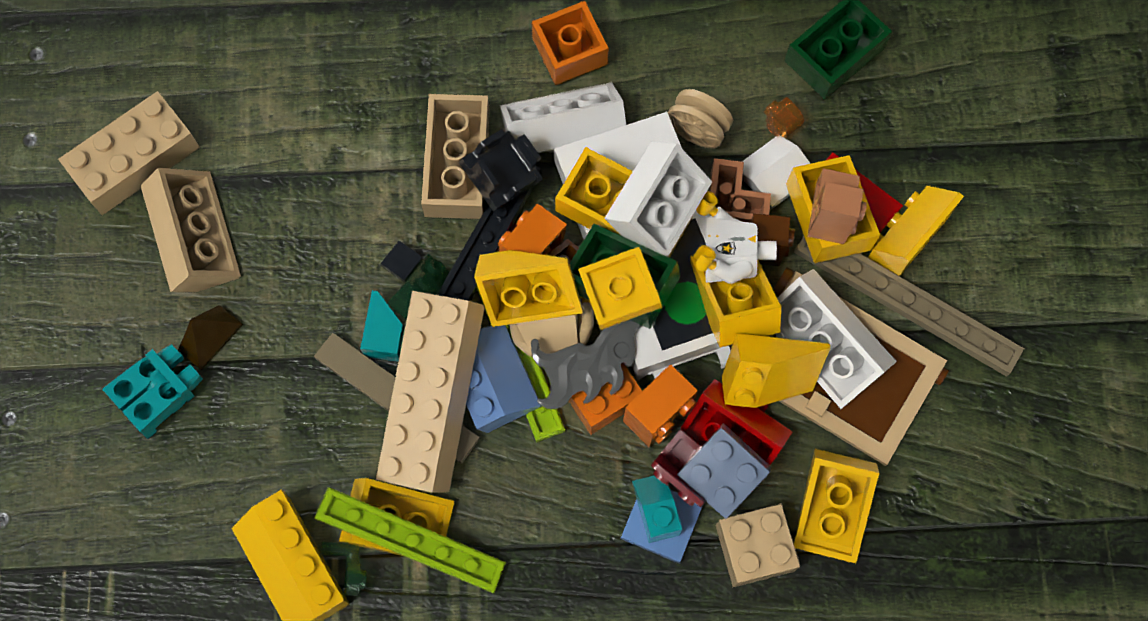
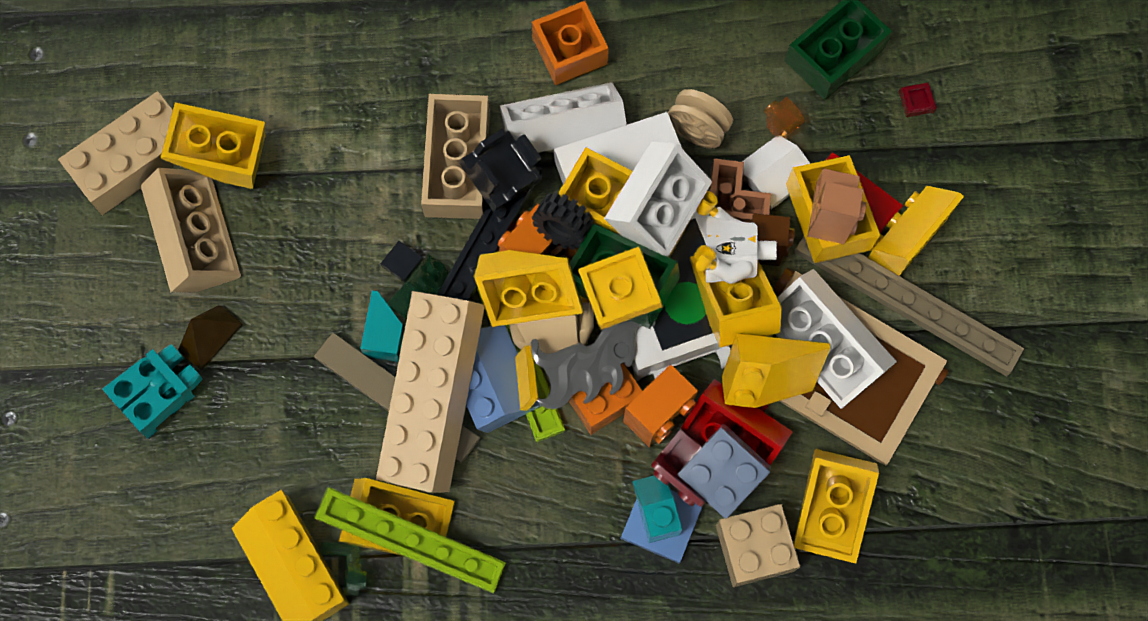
(215, 144): none -> yellow slope
(526, 378): none -> yellow piece
(562, 221): none -> black tyre
(917, 99): none -> dark red tile

